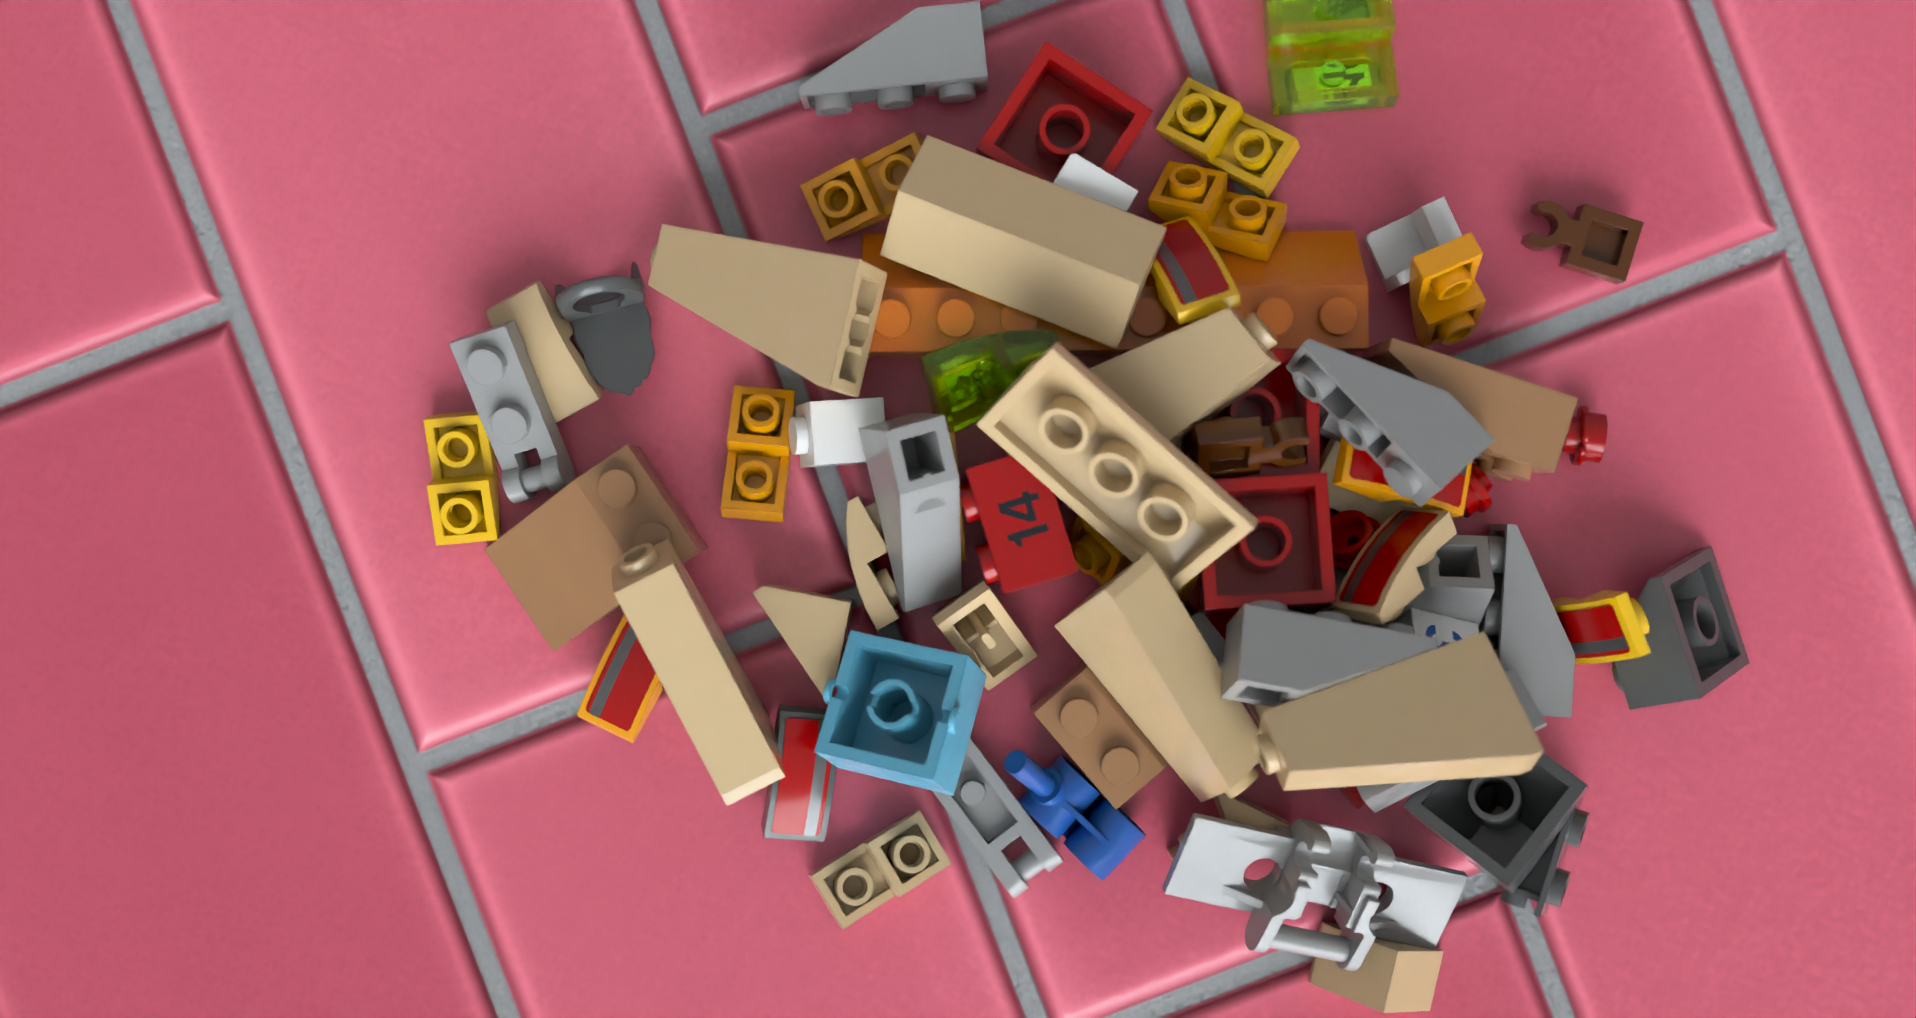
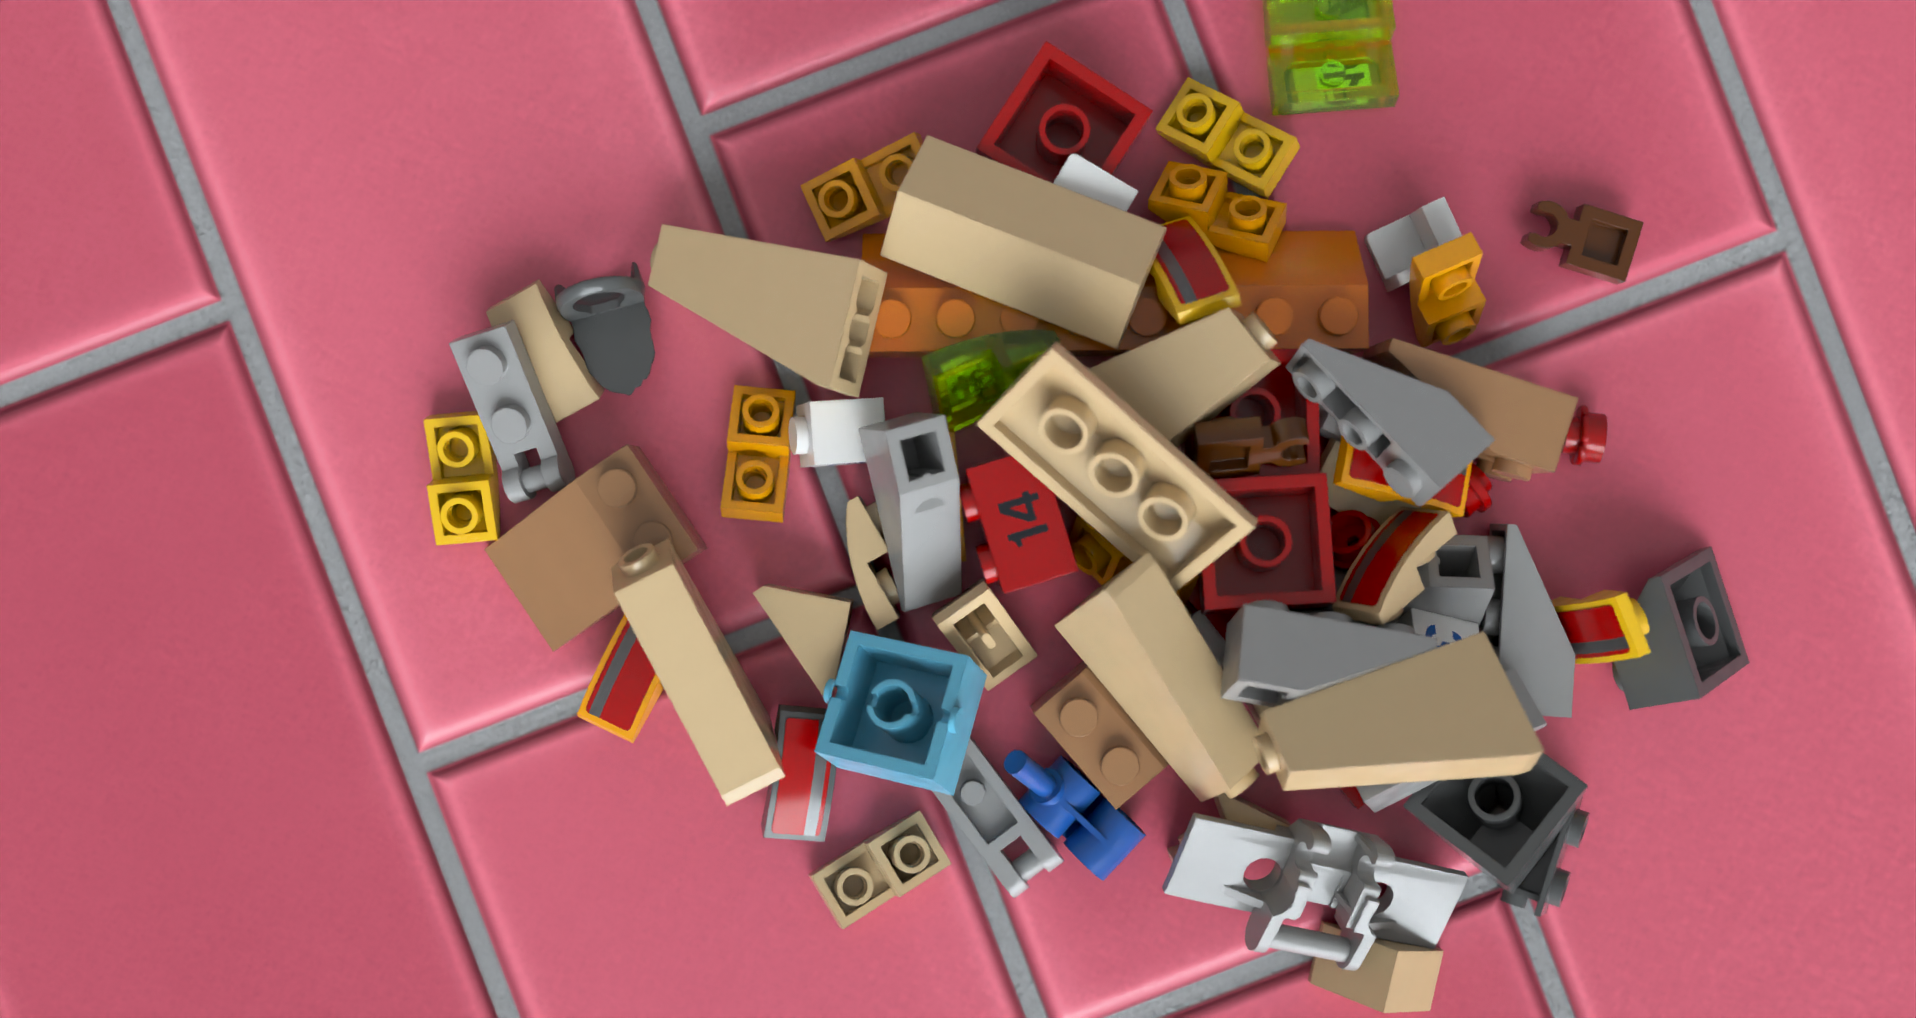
(917, 56): light grey slope -> none

